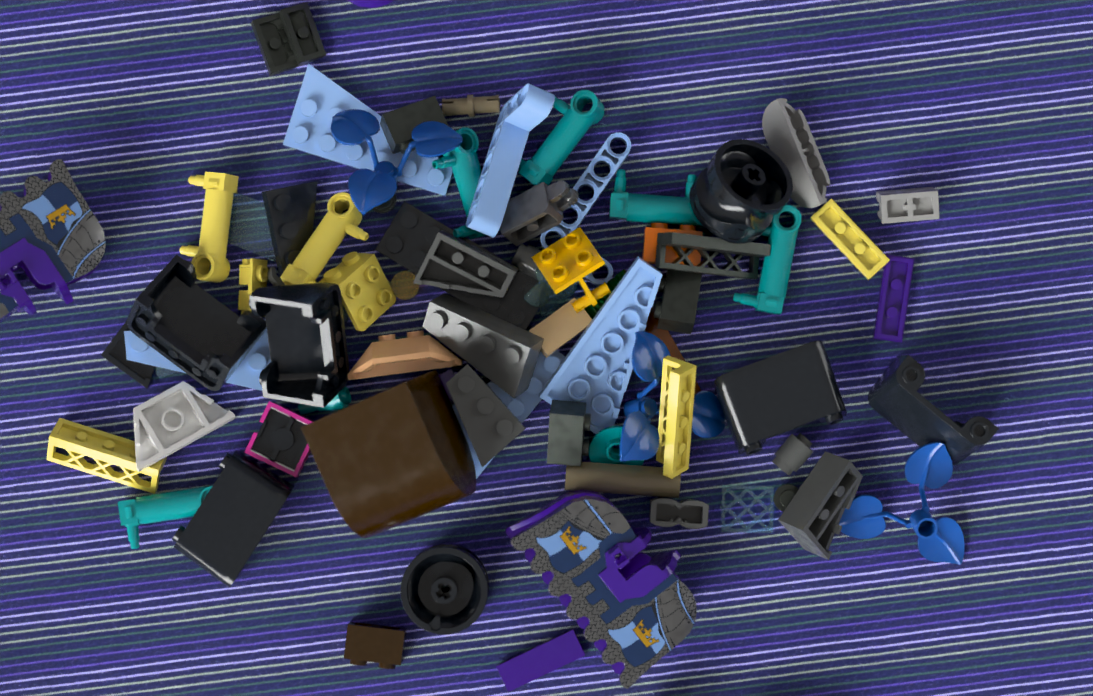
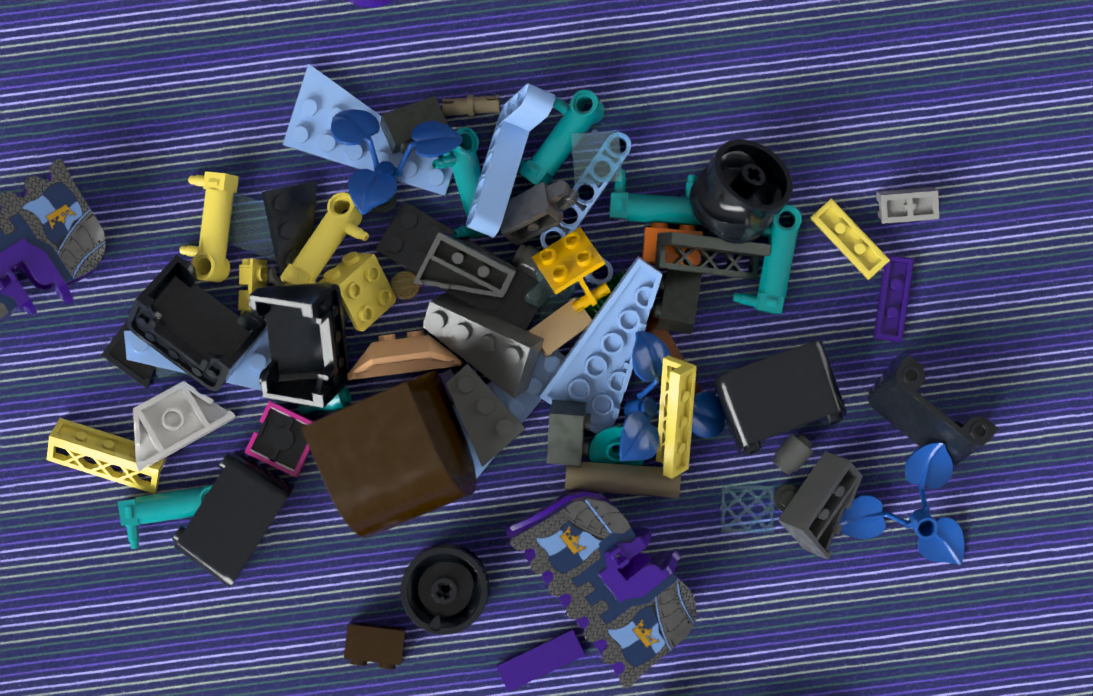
(288, 39): pearl dark grey slope -> none
(596, 157): none -> clear light blue piece
(687, 512): dark grey brick -> none
(794, 144): light grey brick -> none

